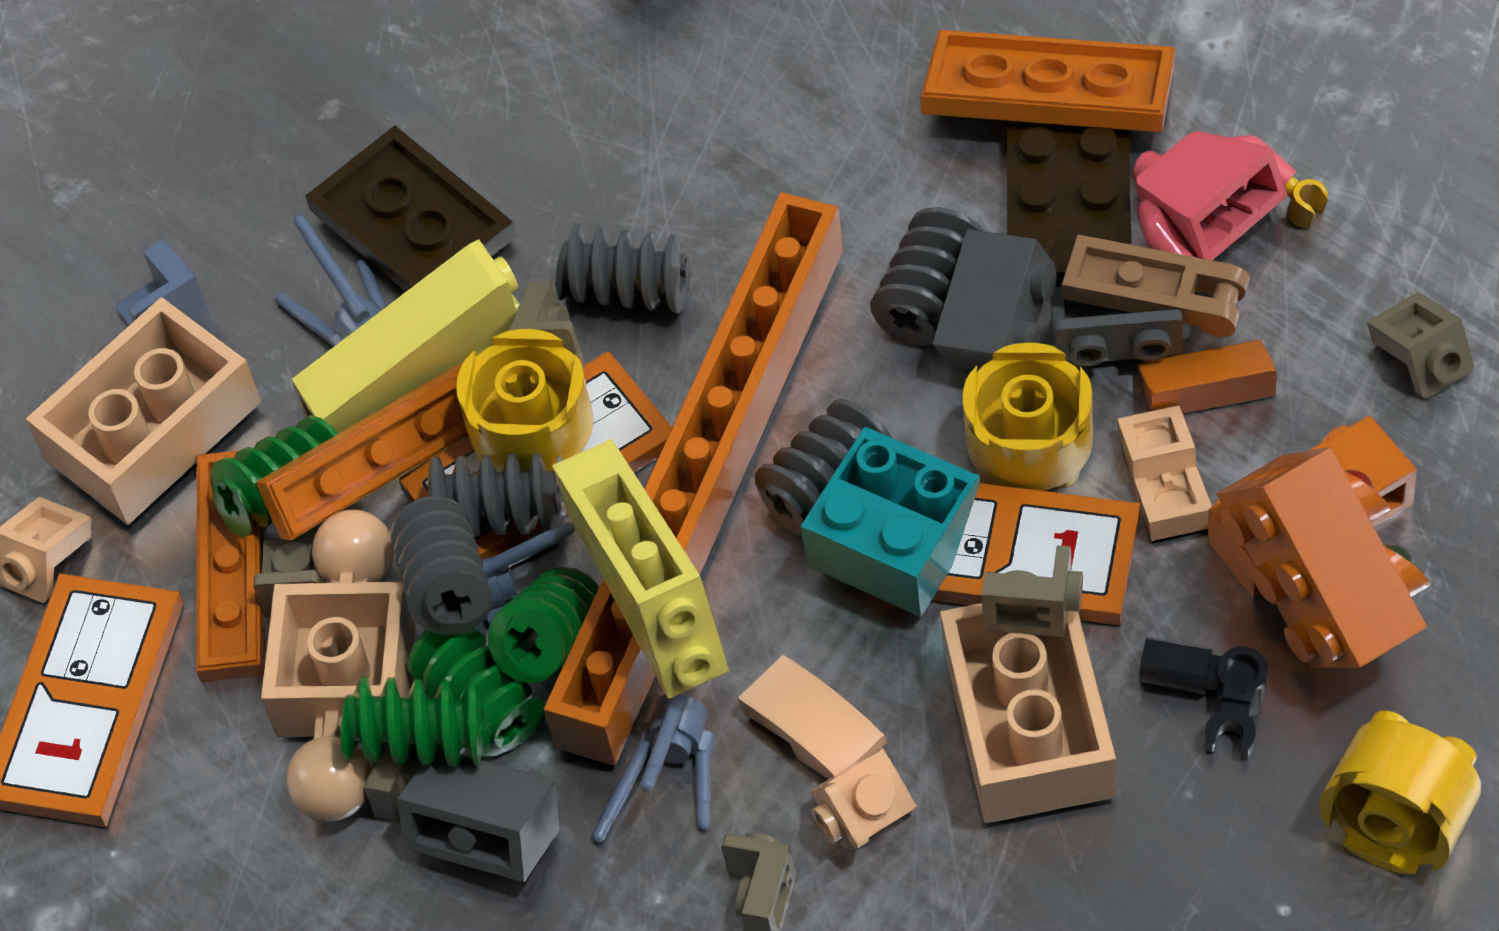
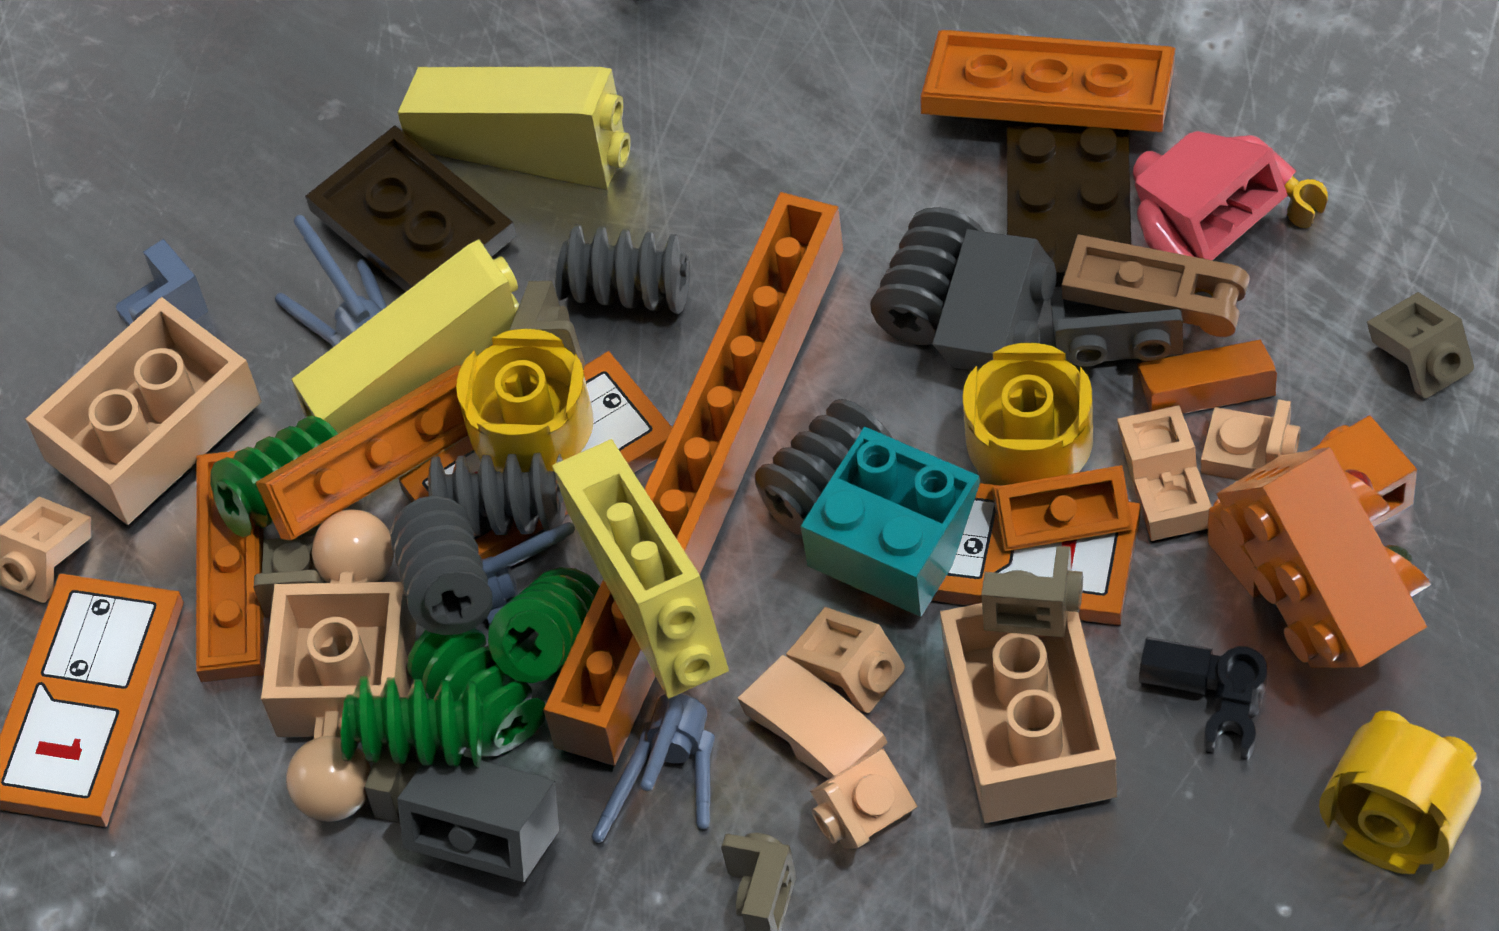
(521, 119): none -> light yellow slope
(849, 655): none -> light nougat bracket
(1062, 508): none -> orange slope
(1246, 441): none -> light nougat bracket

